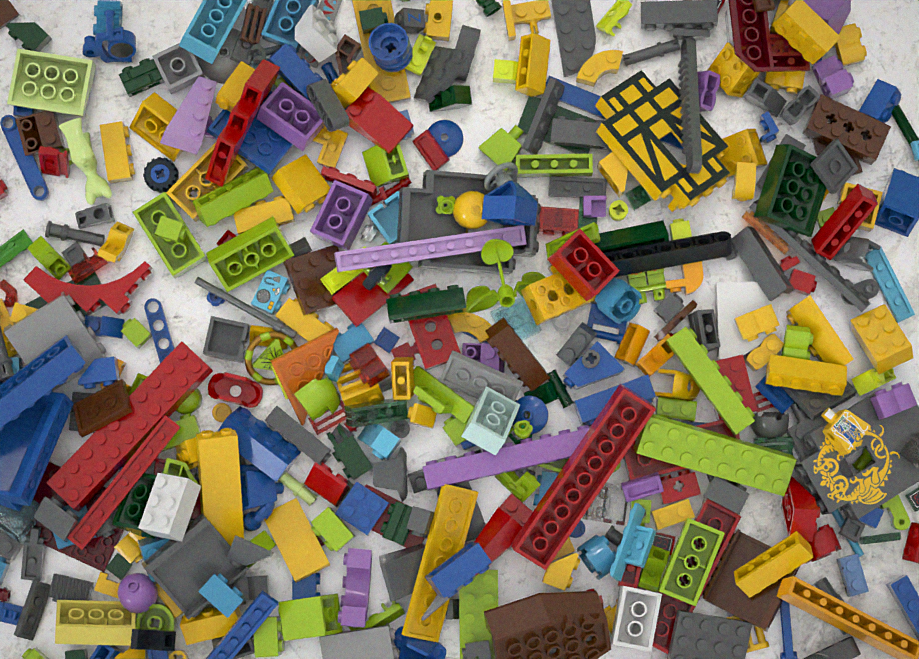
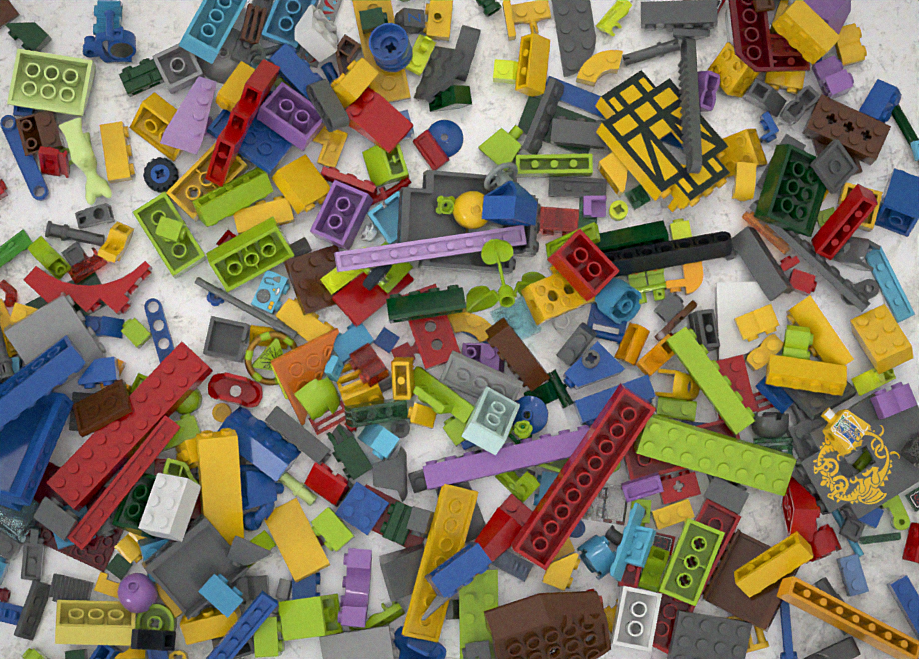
(283, 593): none -> light grey bar
(513, 565): none -> sand blue plate

